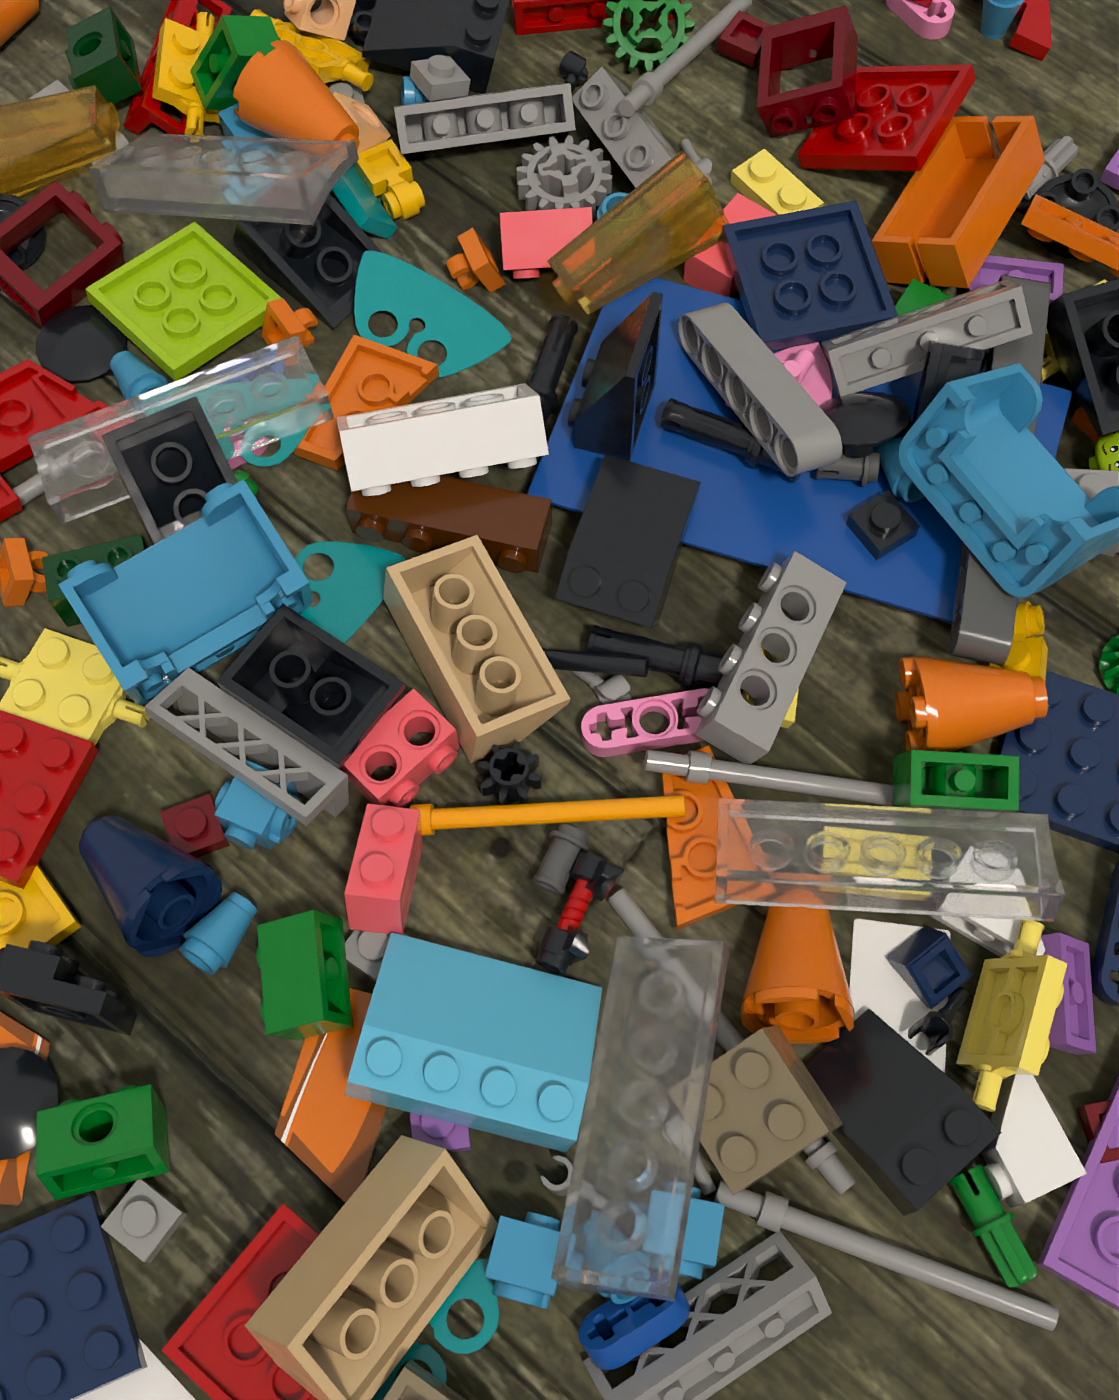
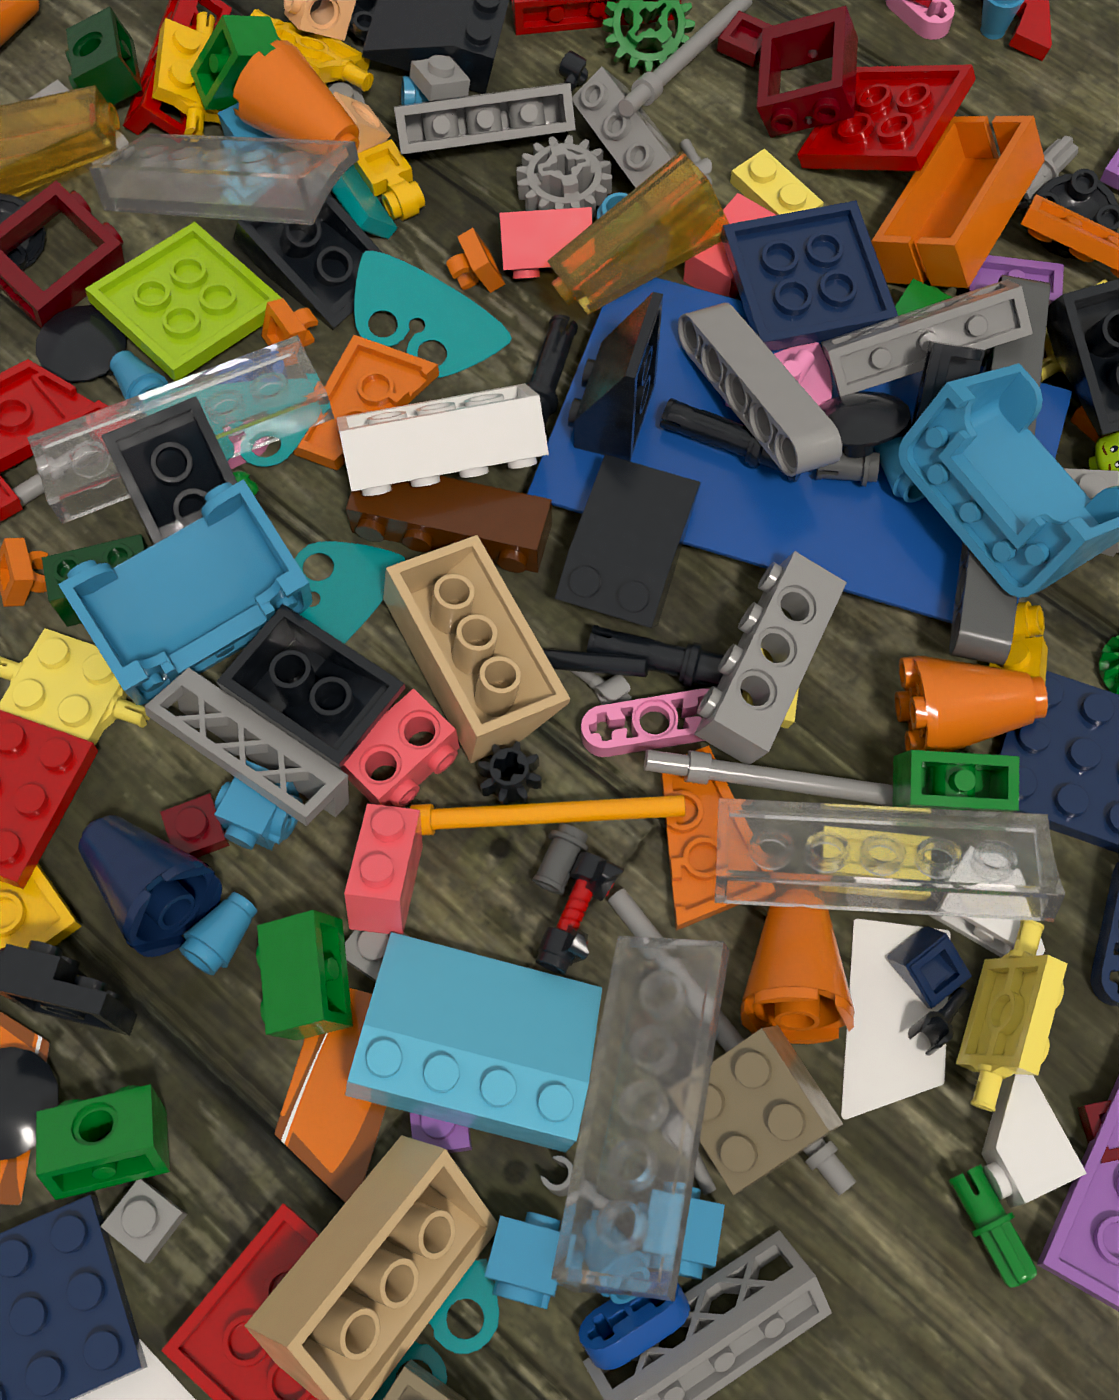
(775, 1213): light grey bar -> none
(882, 525): black plate -> none
(898, 1112): black slope -> none
(1074, 1017): medium lavender plate -> none

